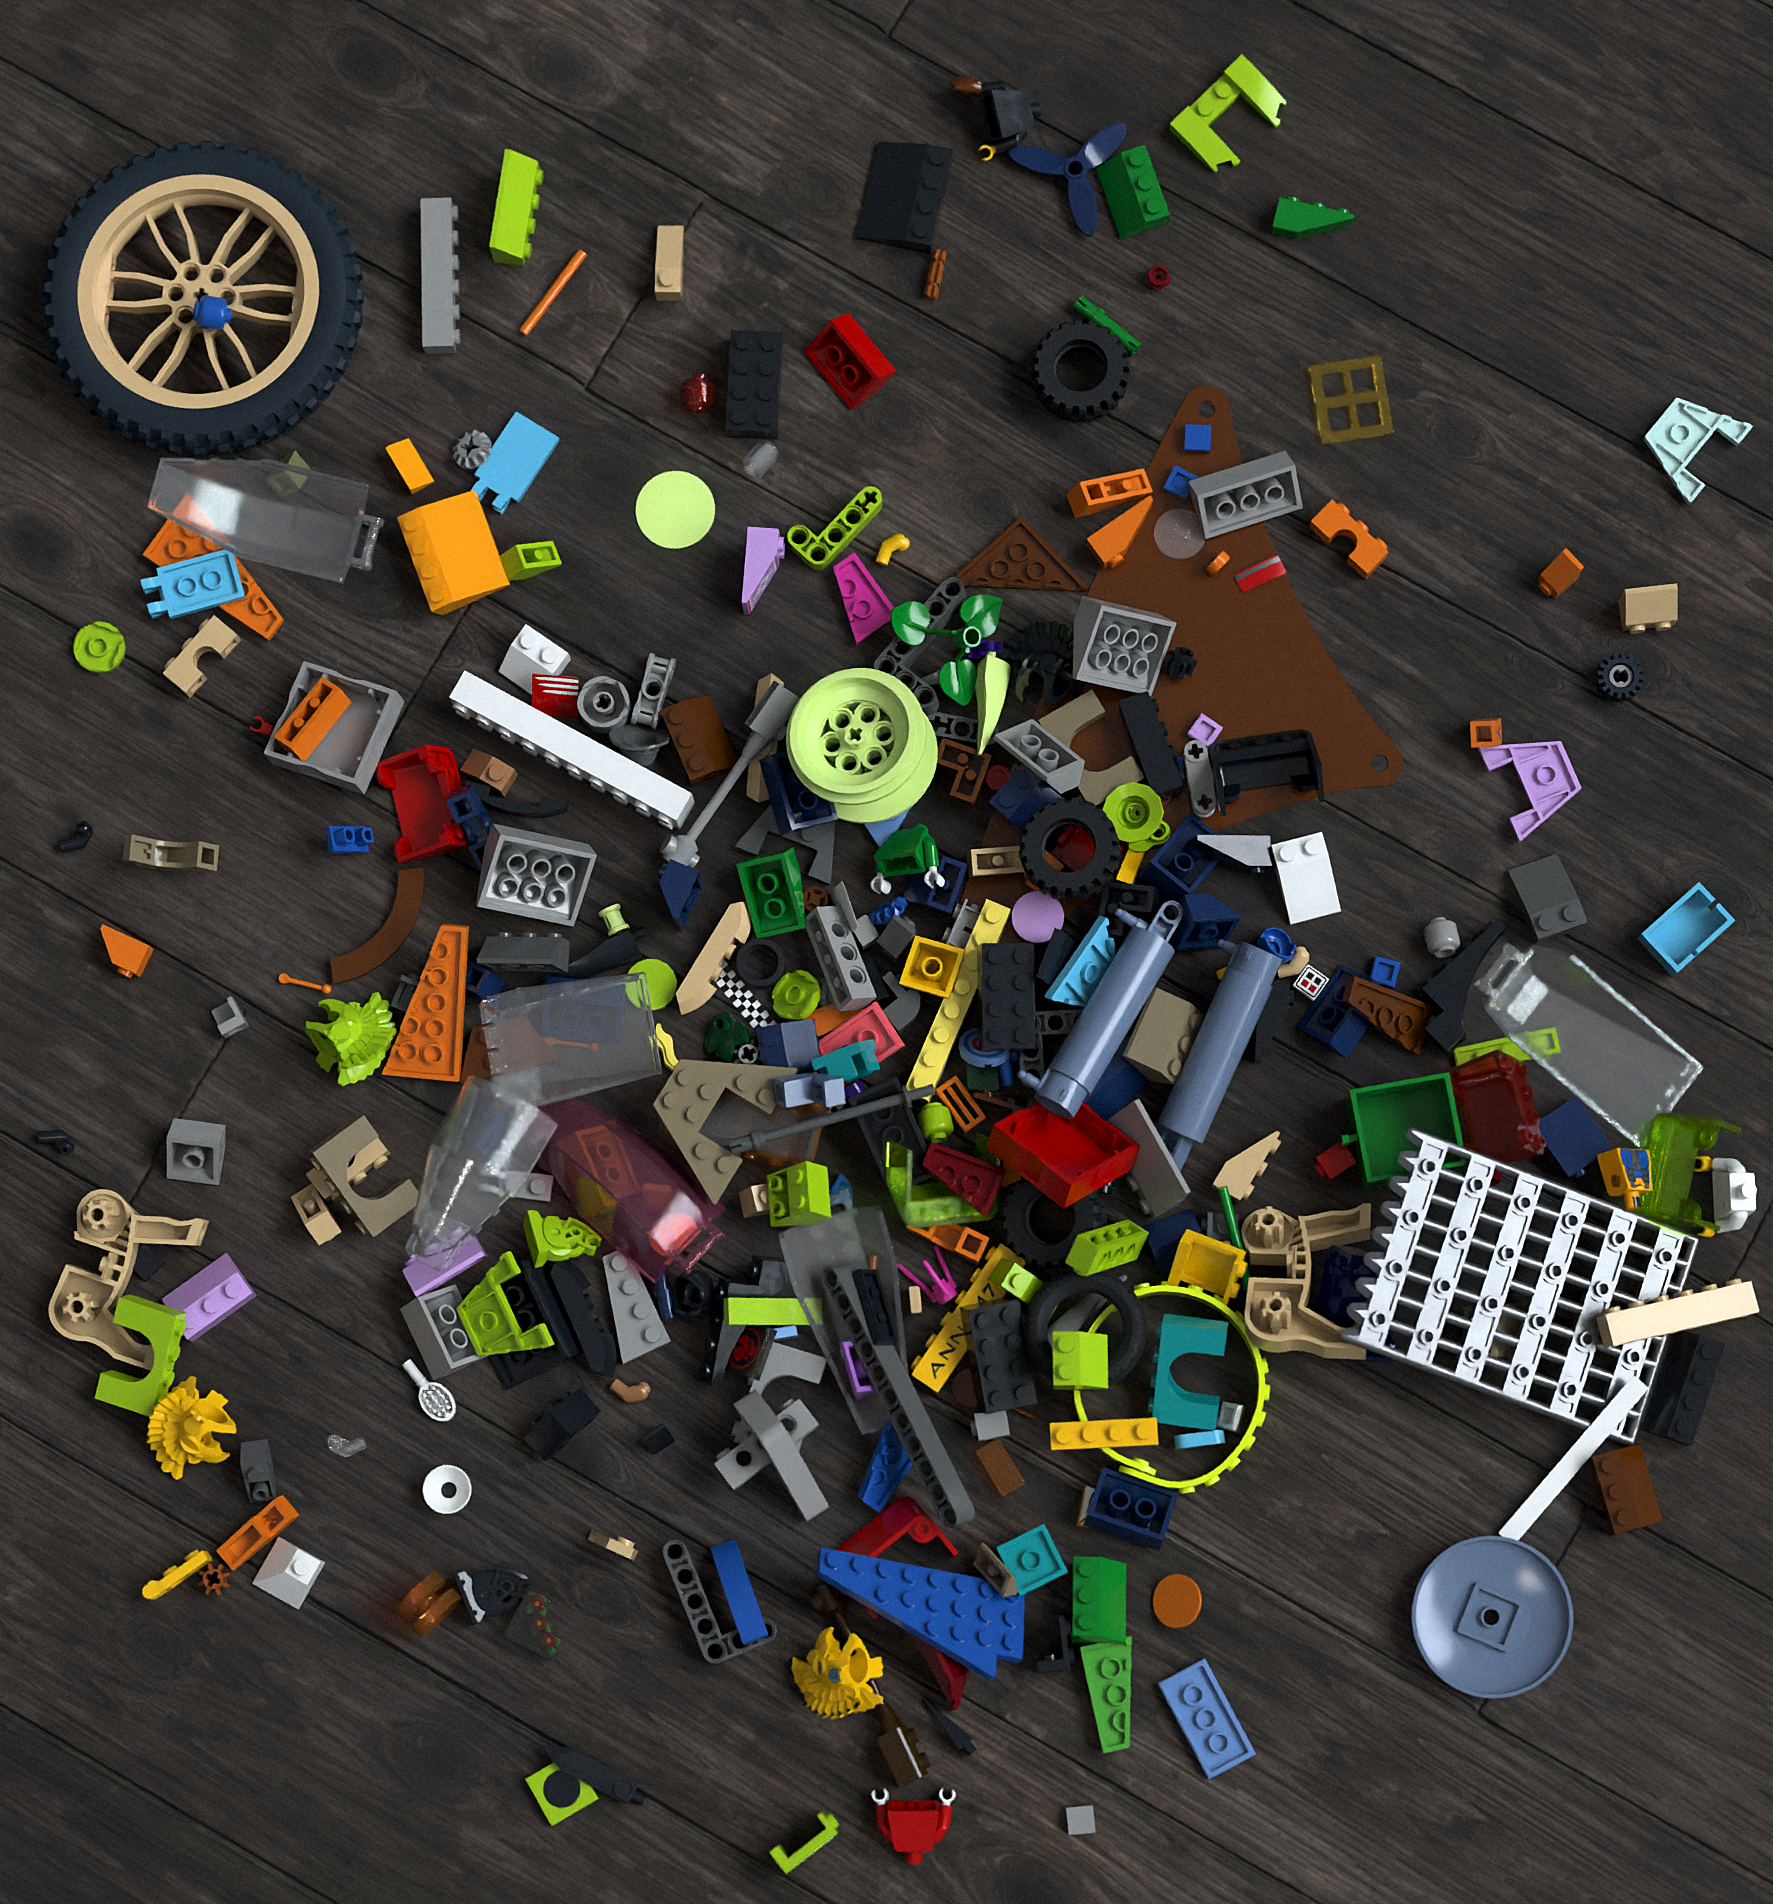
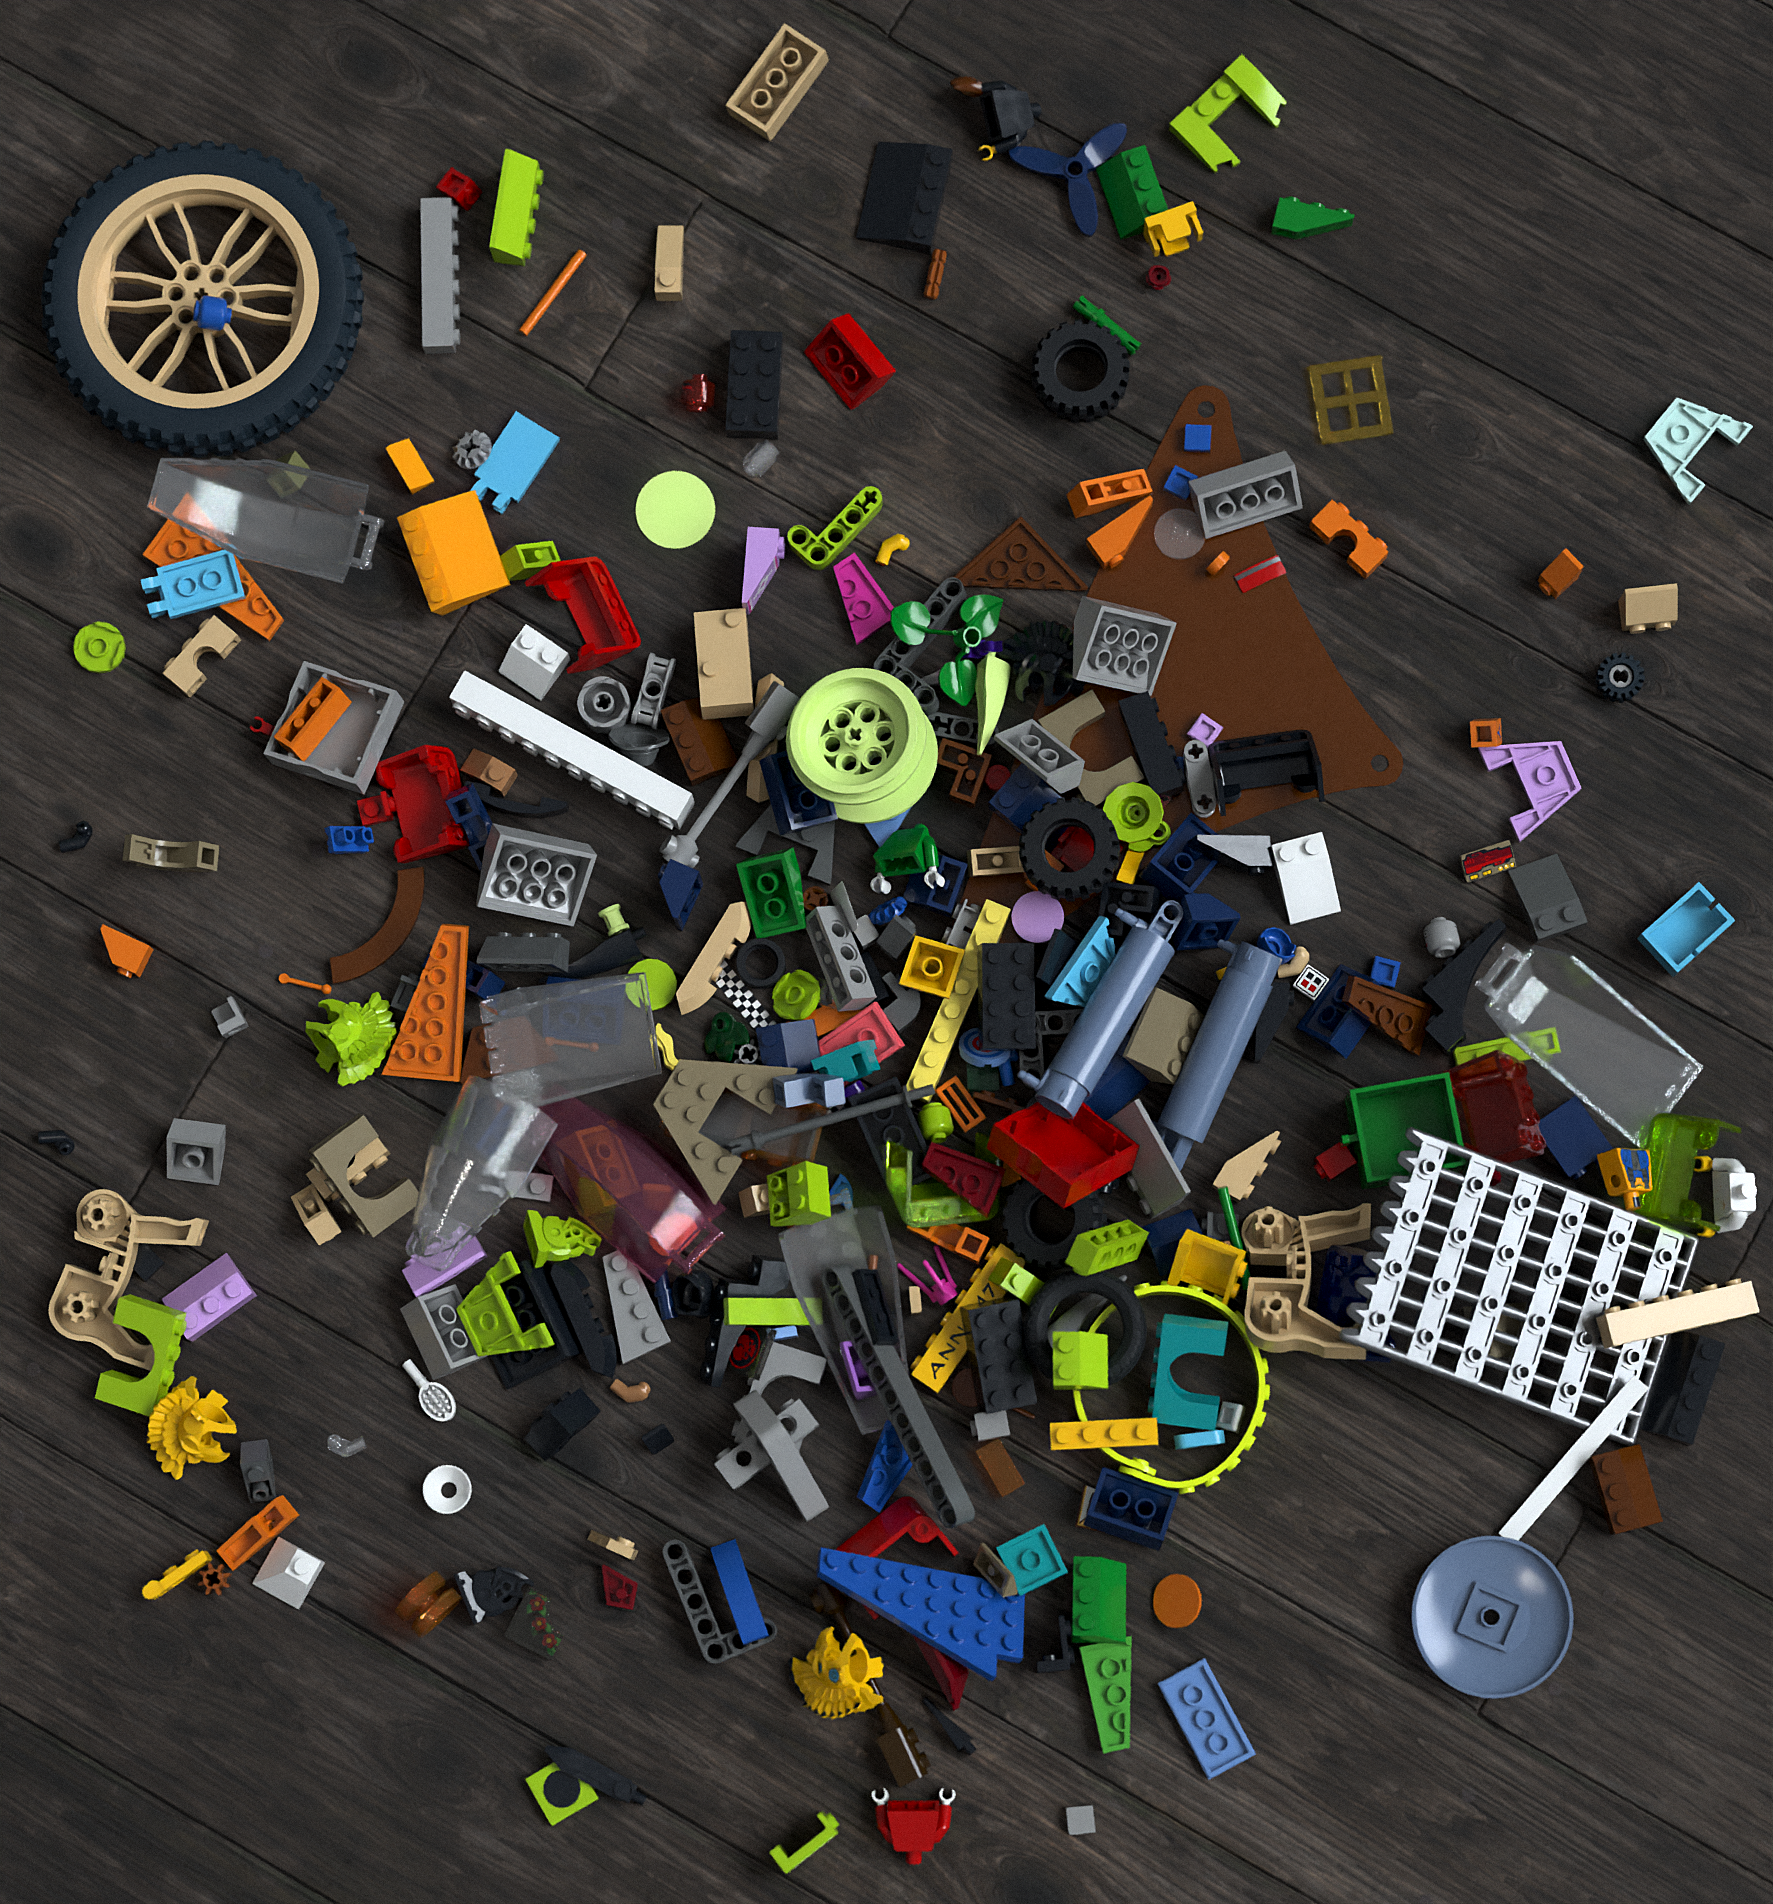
(376, 809): none -> red bracket
(459, 188): none -> red bracket
(555, 695): red sticker -> none
(595, 607): none -> red windscreen
(619, 1589): none -> dark red piece
(724, 663): none -> tan brick
(777, 82): none -> tan brick
(1172, 229): none -> yellow panel
(1180, 663): black gear -> none
(1487, 861): none -> slope

